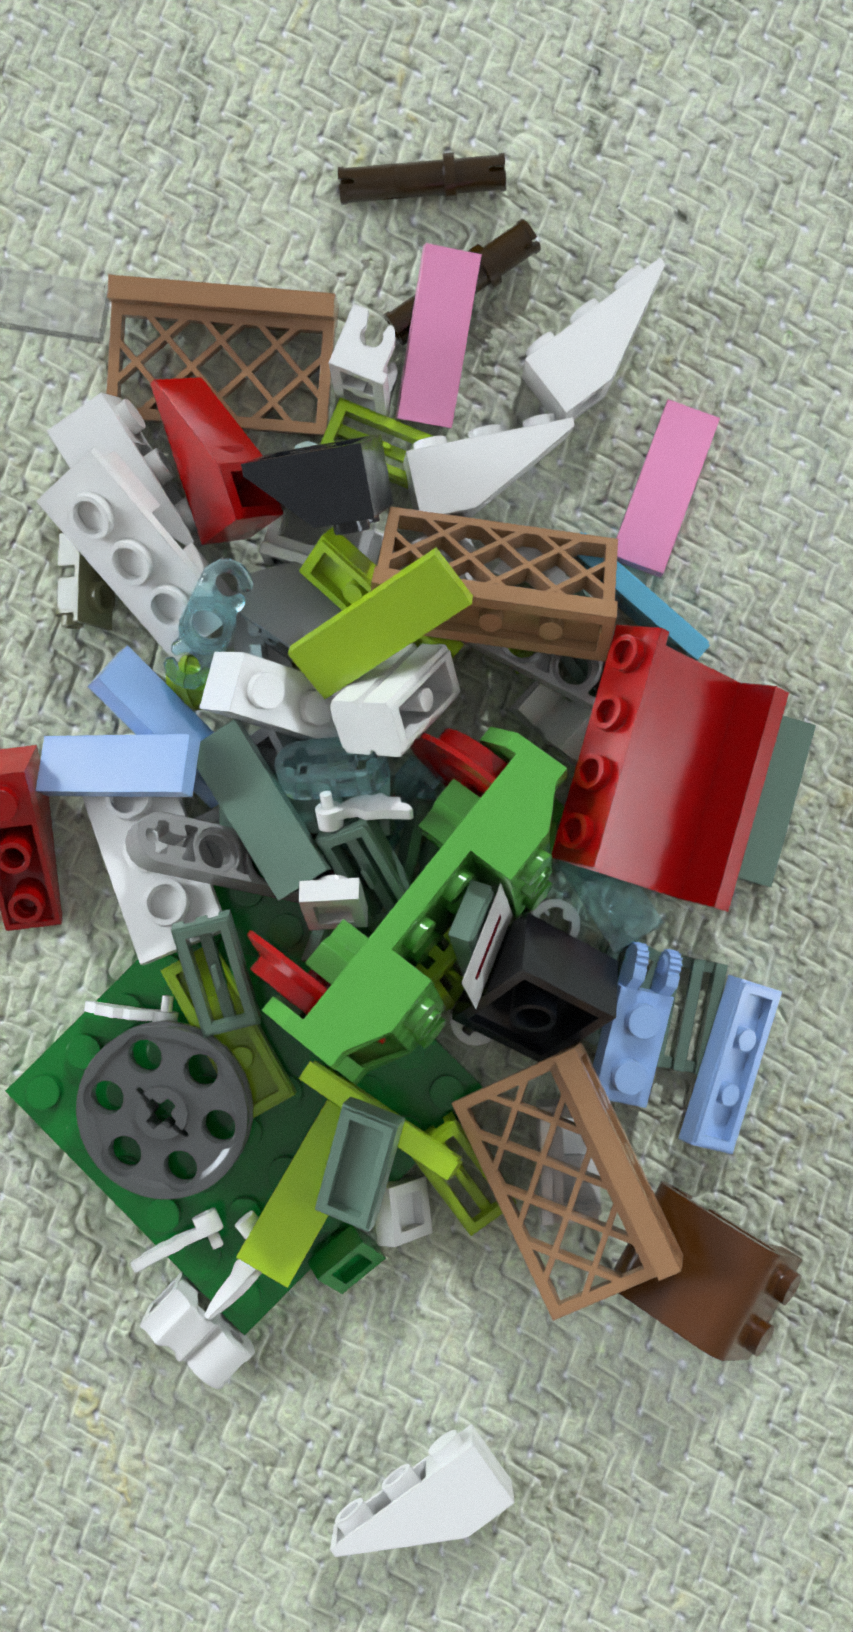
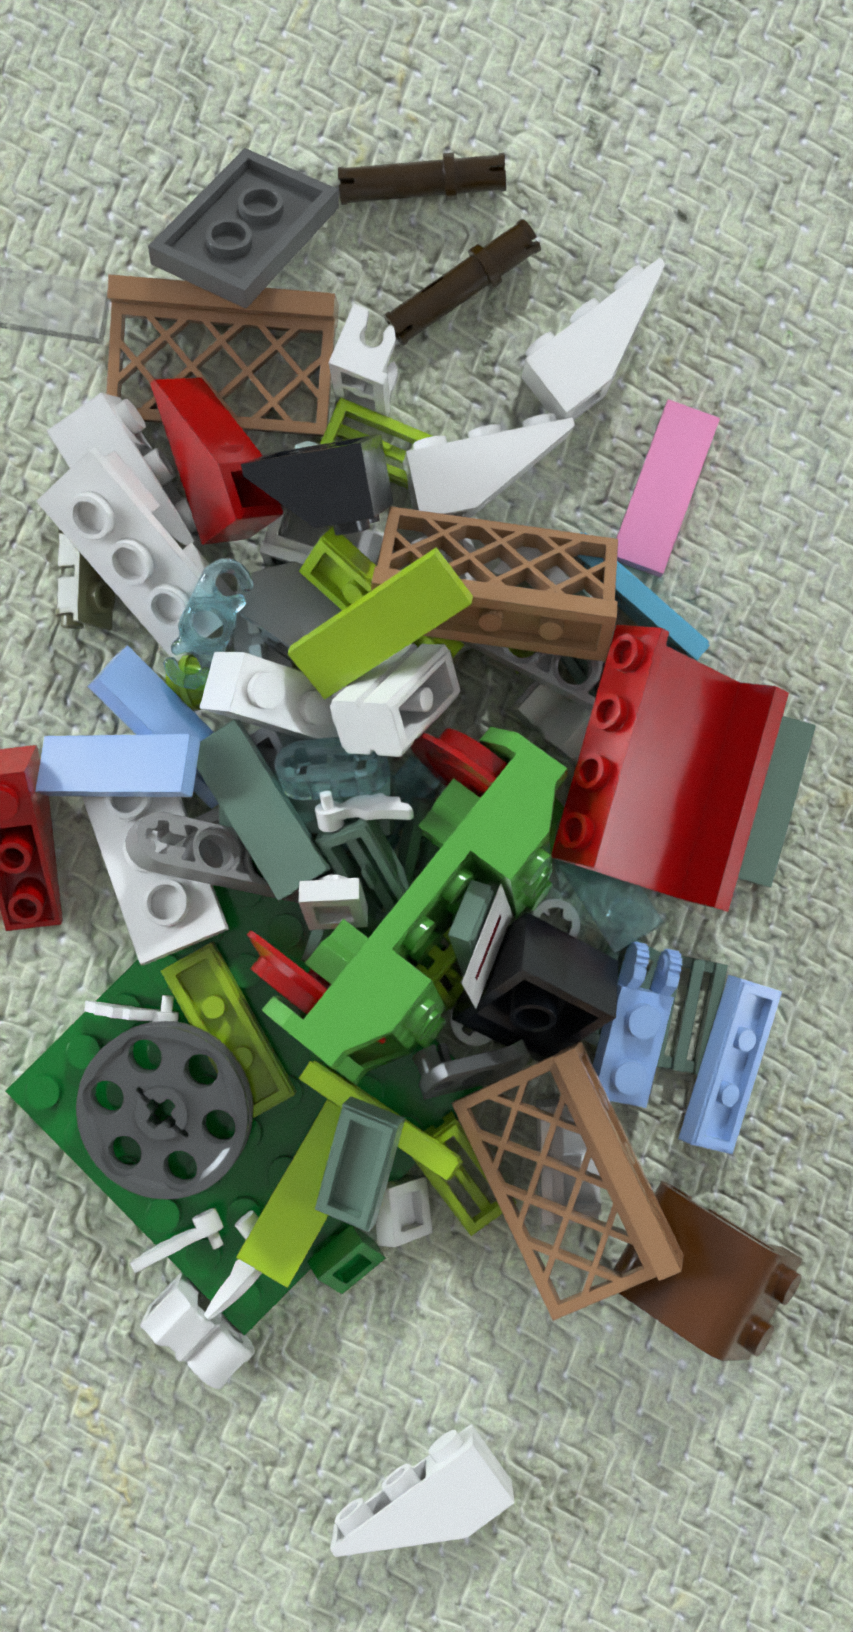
(204, 929): sand green tile -> none
(244, 227): none -> dark grey plate
(438, 335): bright pink tile -> none
(445, 1076): none -> dark grey piece

